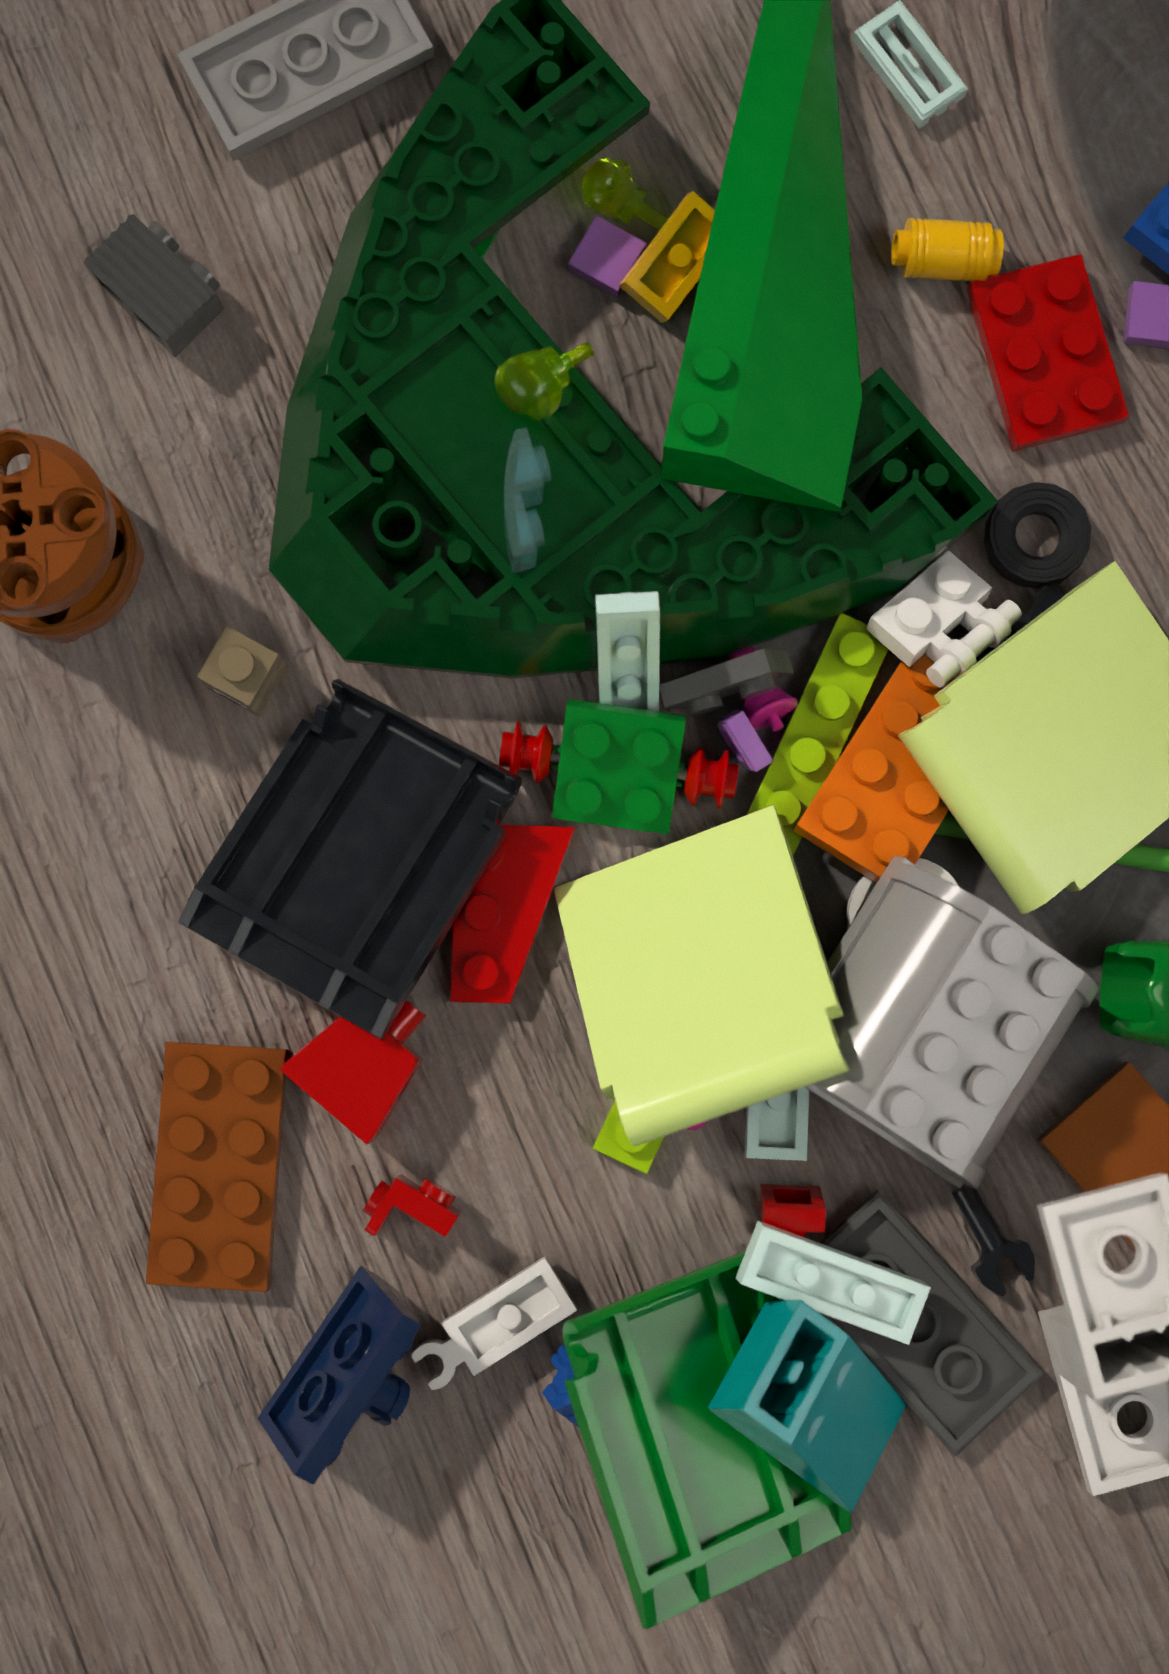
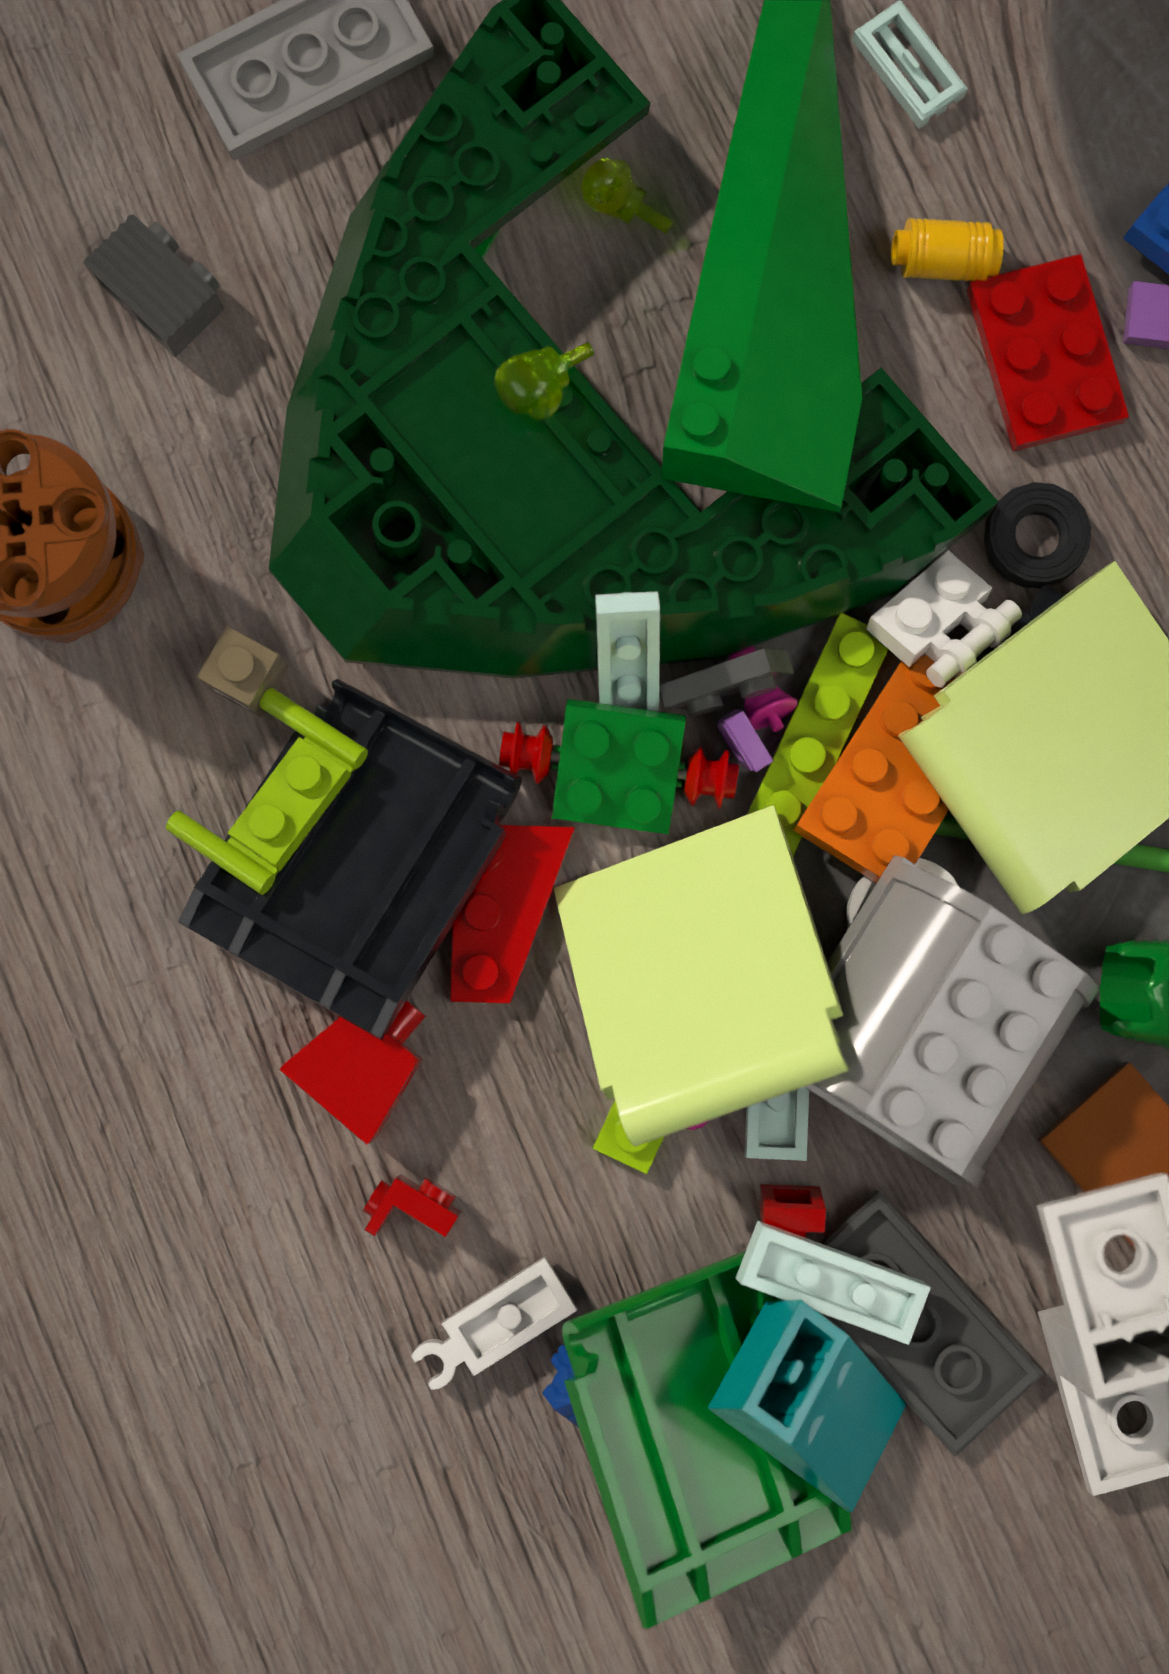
(217, 1167): dark orange plate -> none
(285, 804): none -> lime plate
(342, 1377): dark blue plate -> none
(523, 488): clear light blue slope -> none
(606, 256): medium lavender tile -> none
(672, 259): yellow plate -> none
(992, 1243): black bar -> none

